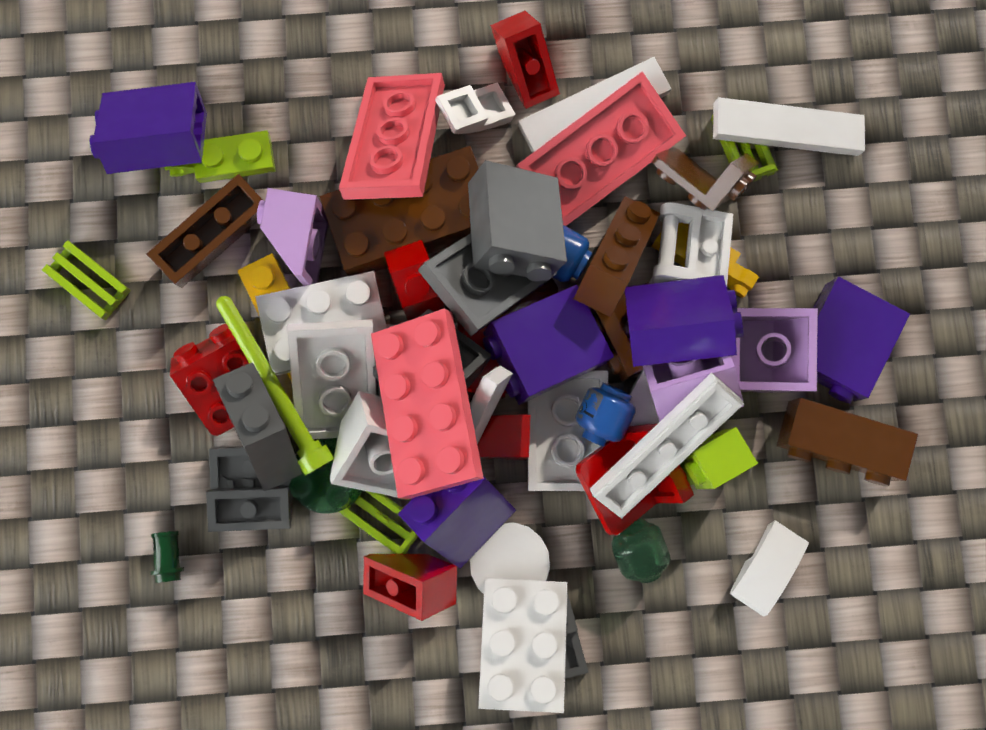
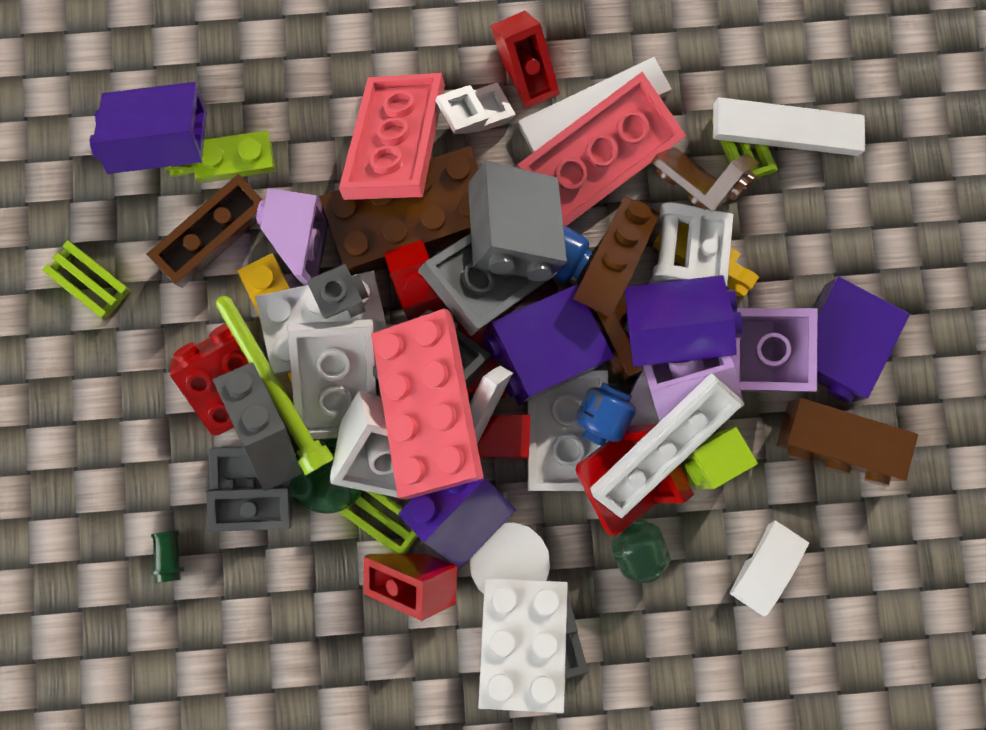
(337, 292): none -> dark grey bracket

